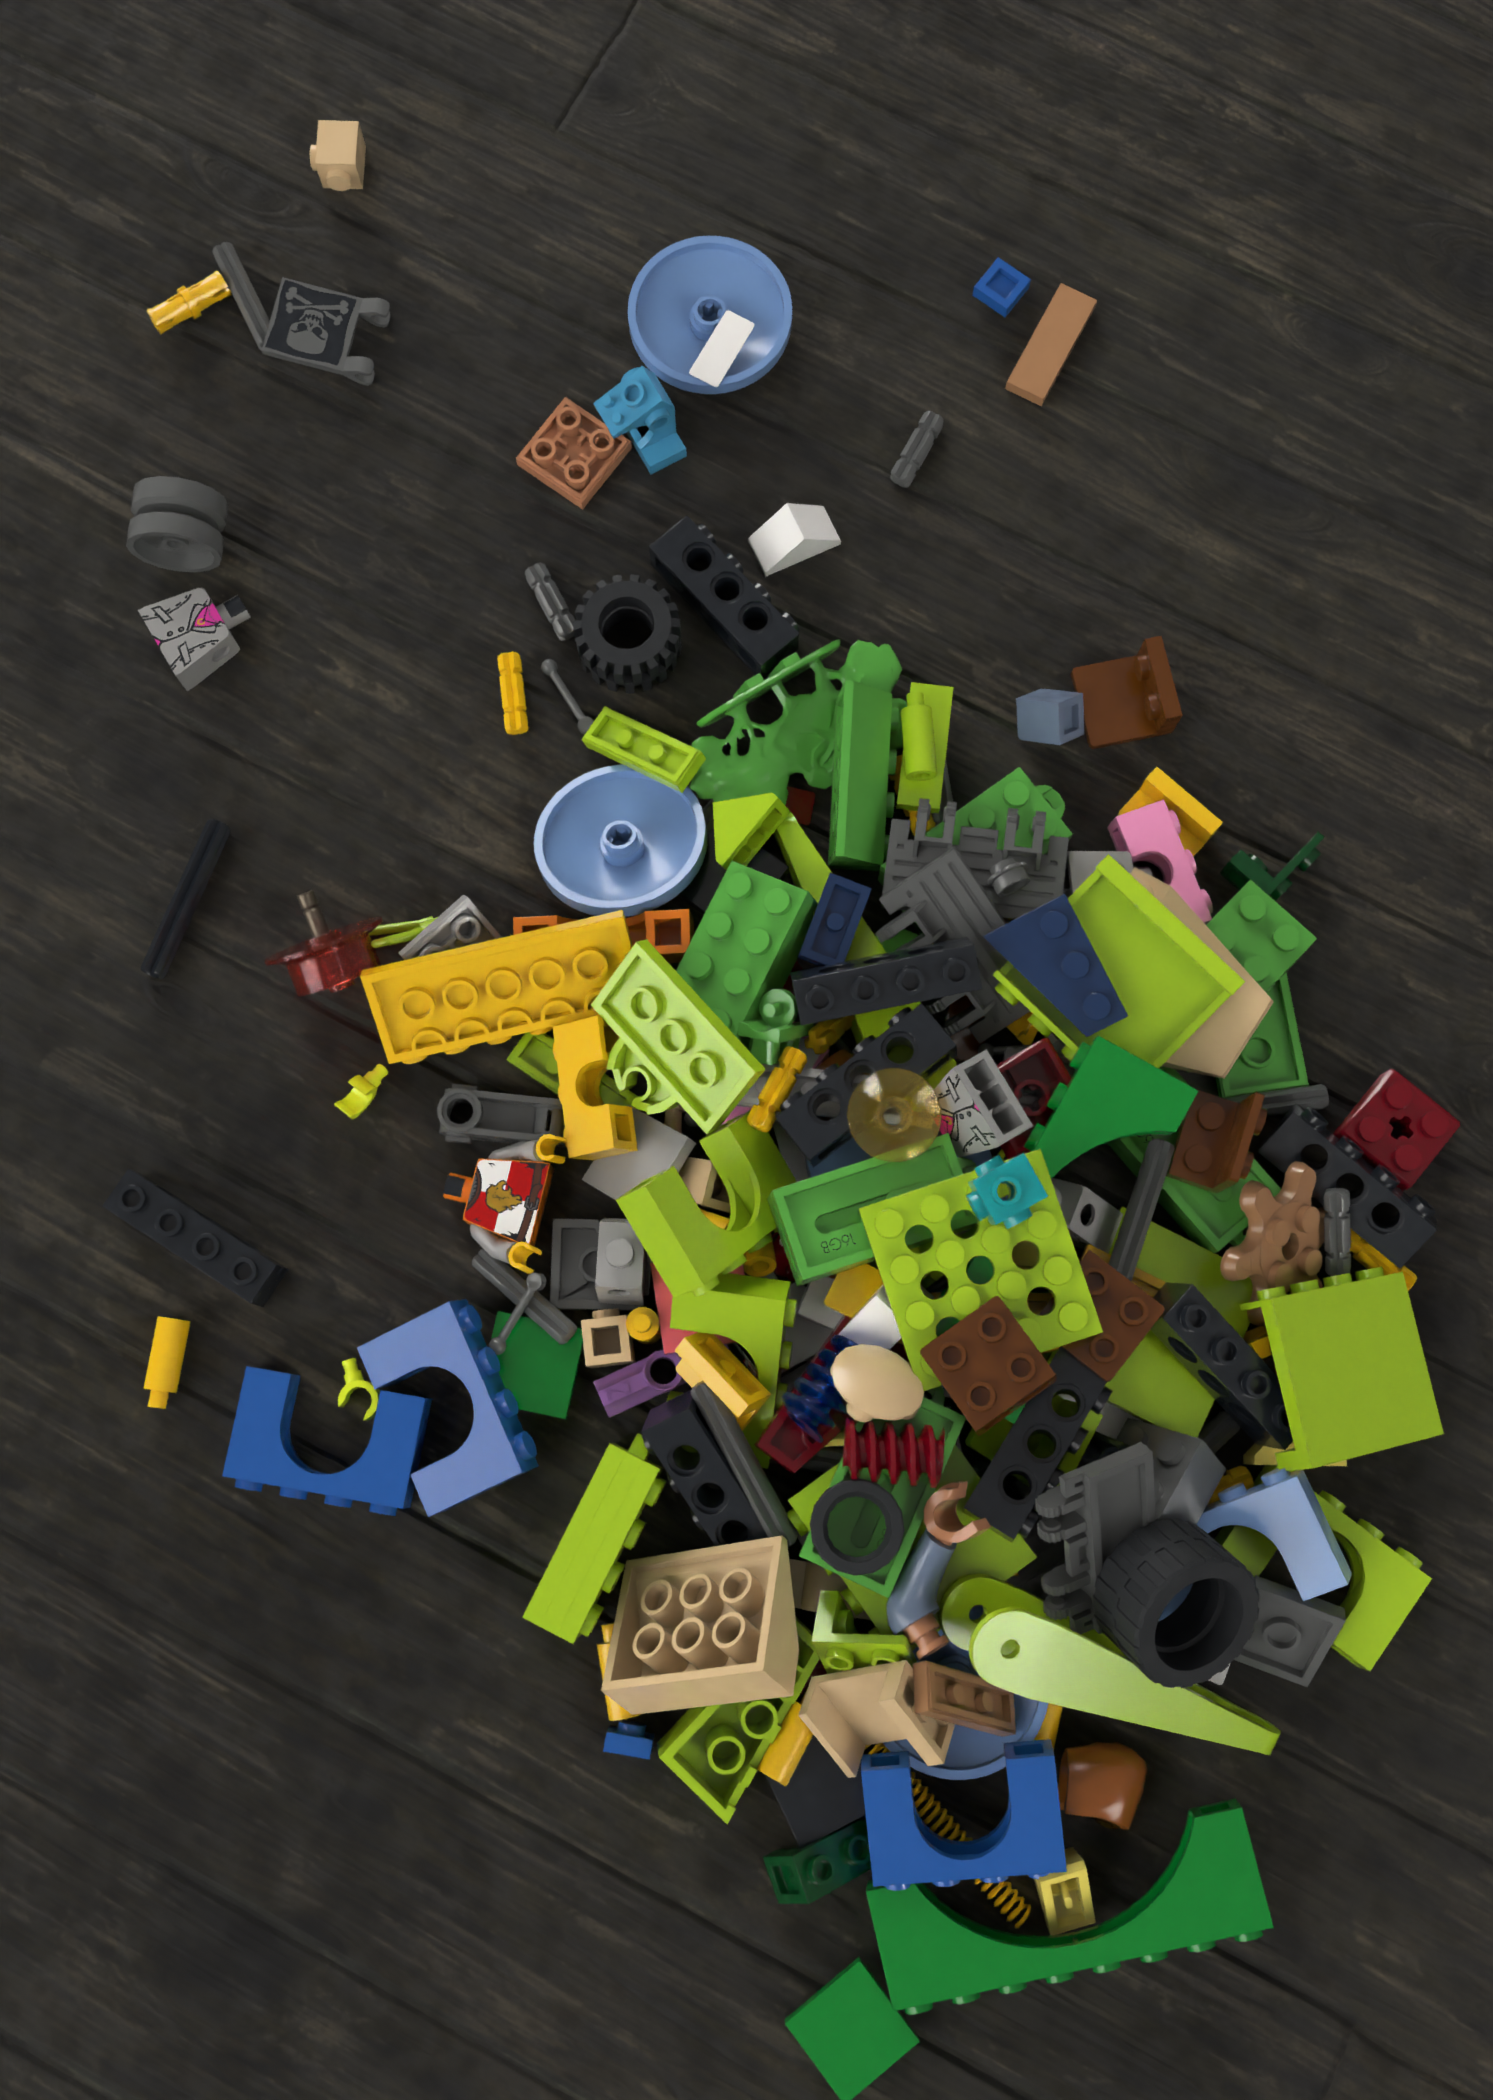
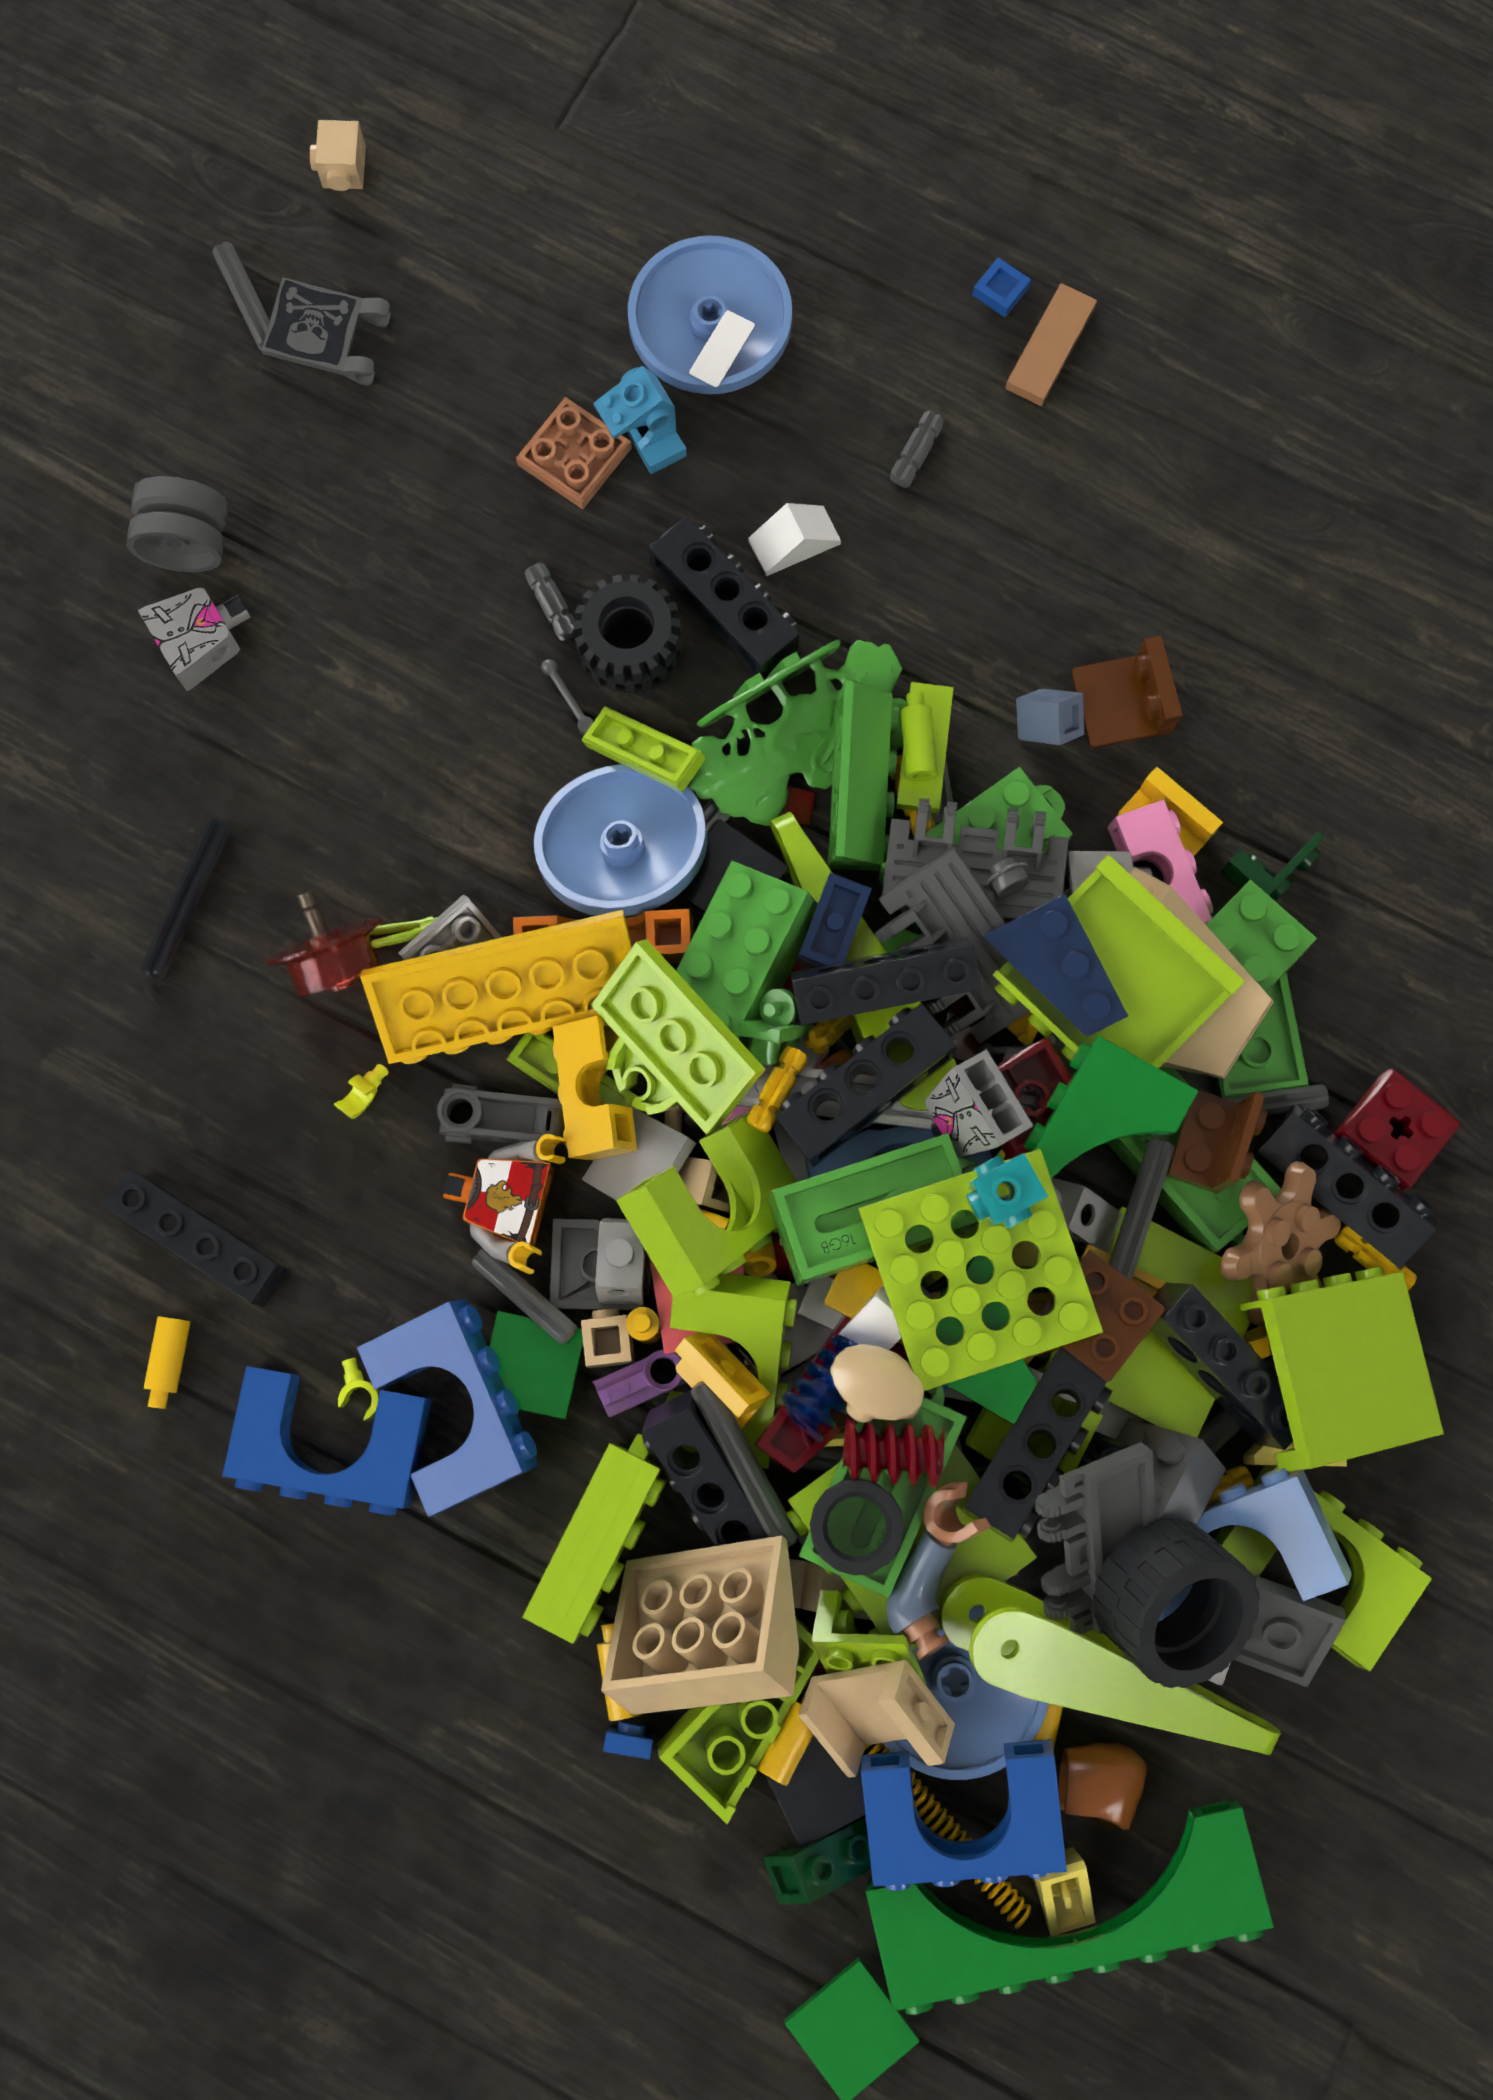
(189, 302): yellow pin -> none
(512, 693): yellow axle -> none
(534, 1282): dark grey hinge -> none
(745, 826): lime slope -> none
(917, 1109): clear yellow dish -> none
(962, 1699): medium nougat tile -> none
(988, 1365): reddish brown bracket -> none
(1337, 1231): dark grey axle -> none

